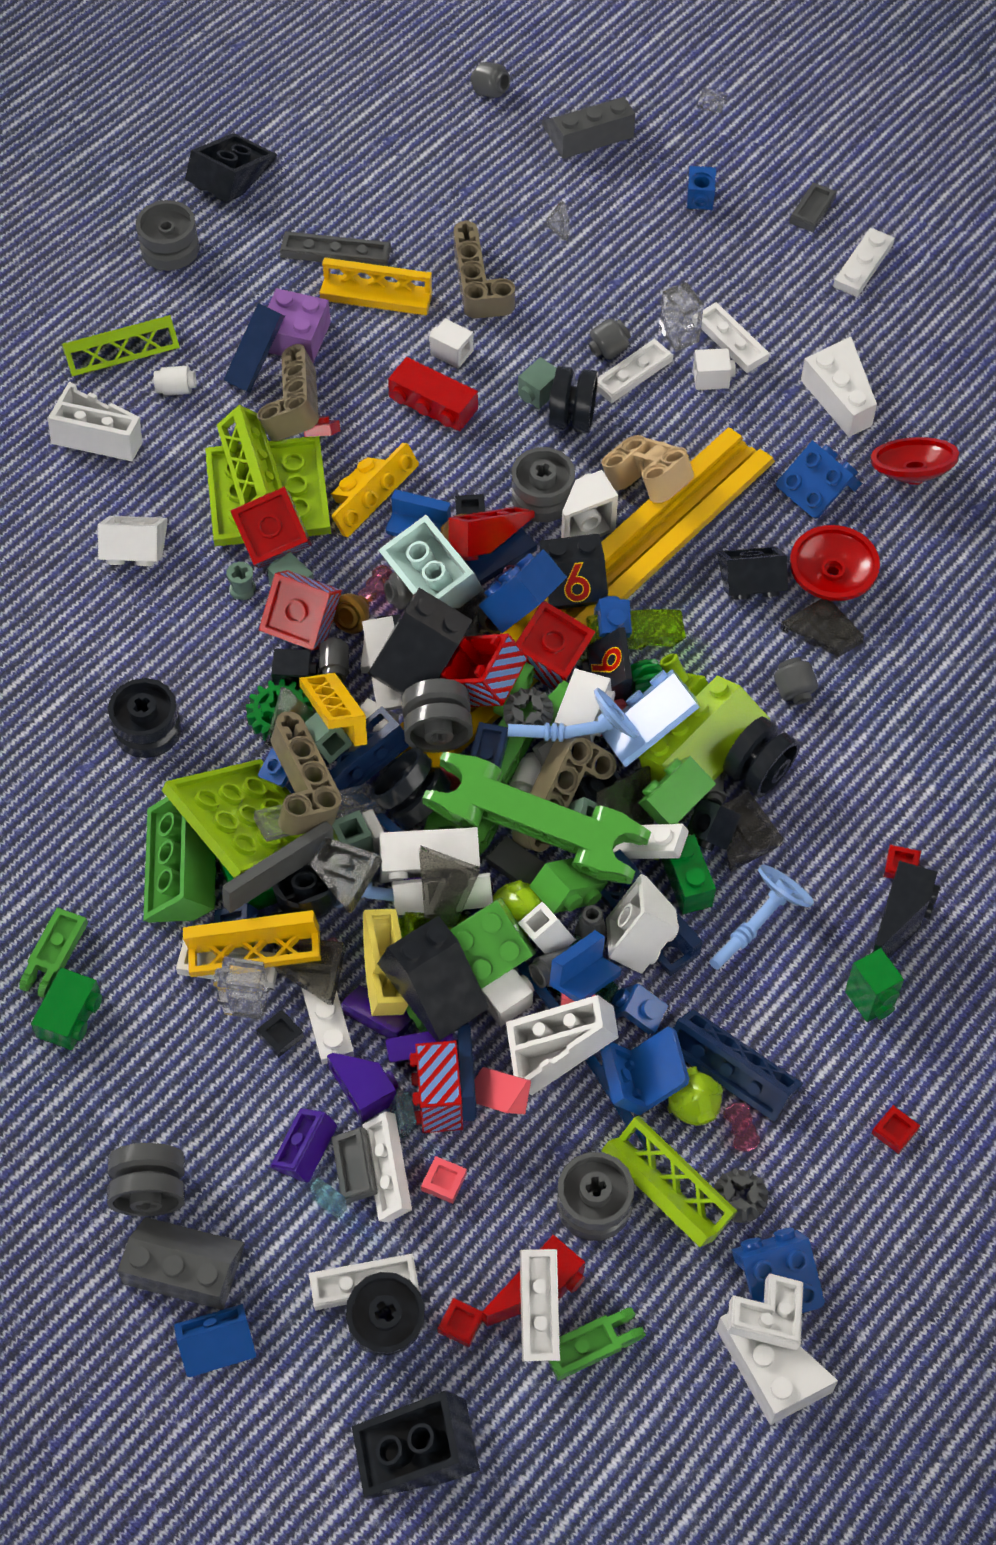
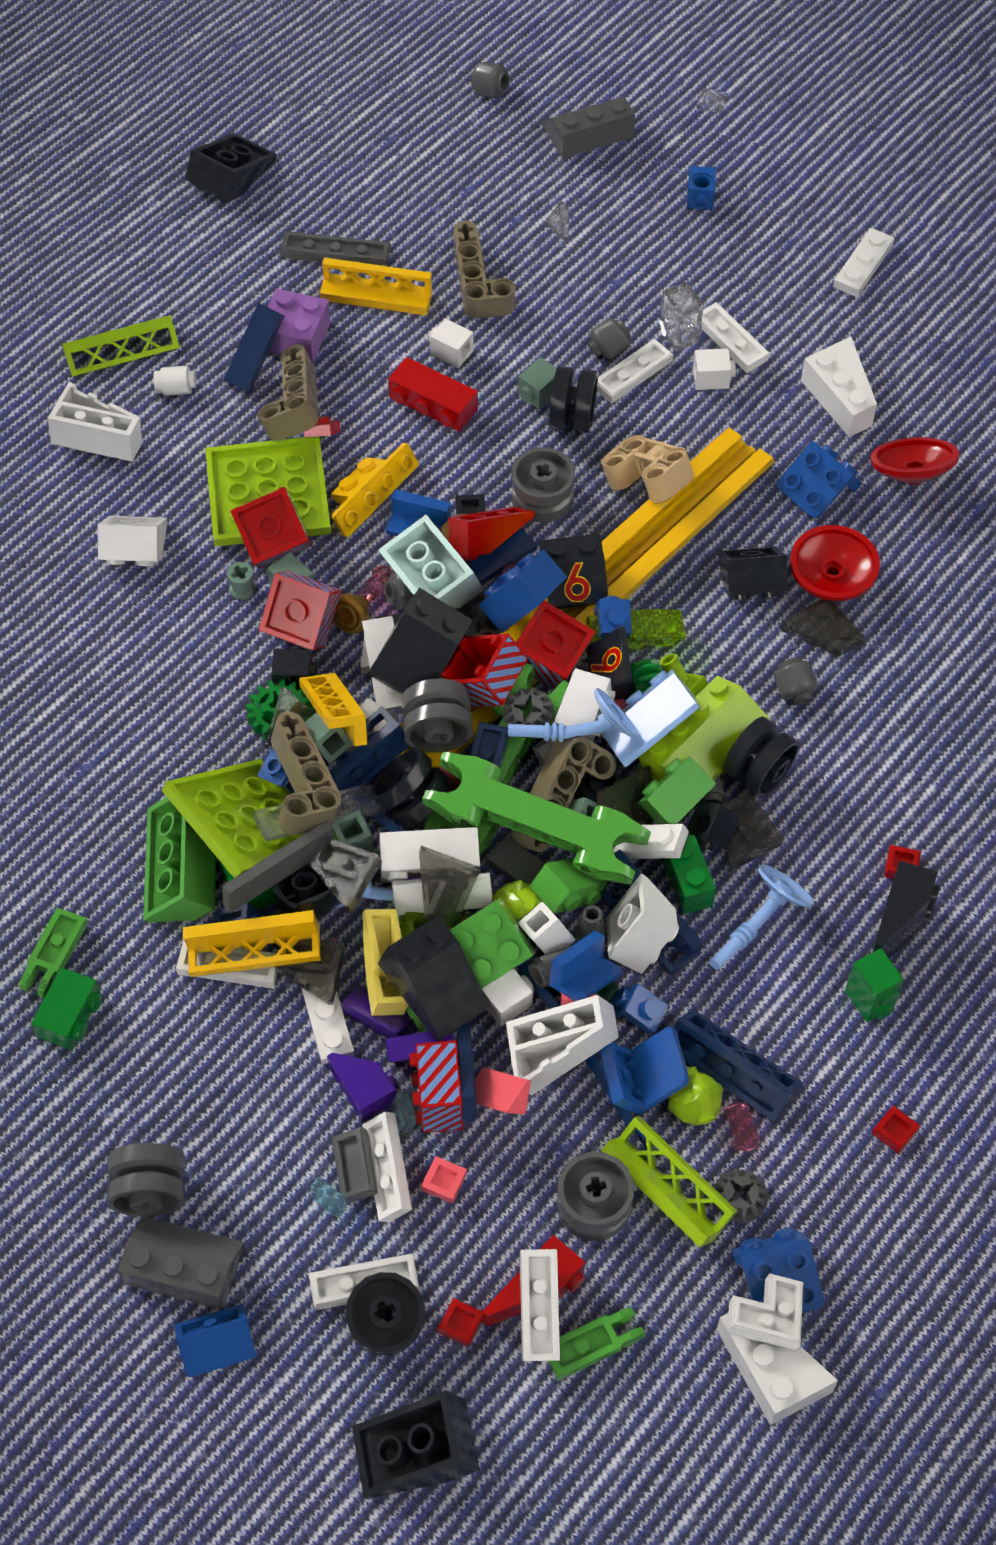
(144, 718): black wheel -> none
(167, 235): dark grey wheel -> none
(242, 987): clear brick -> none
(254, 453): lime fence -> none
(280, 1033): black plate -> none
(304, 1144): dark purple slope -> none
(334, 657): dark grey brick -> none
(374, 827): white tile -> none
(526, 773): white brick -> none
(590, 507): white slope -> none
(813, 207): dark grey tile -> none

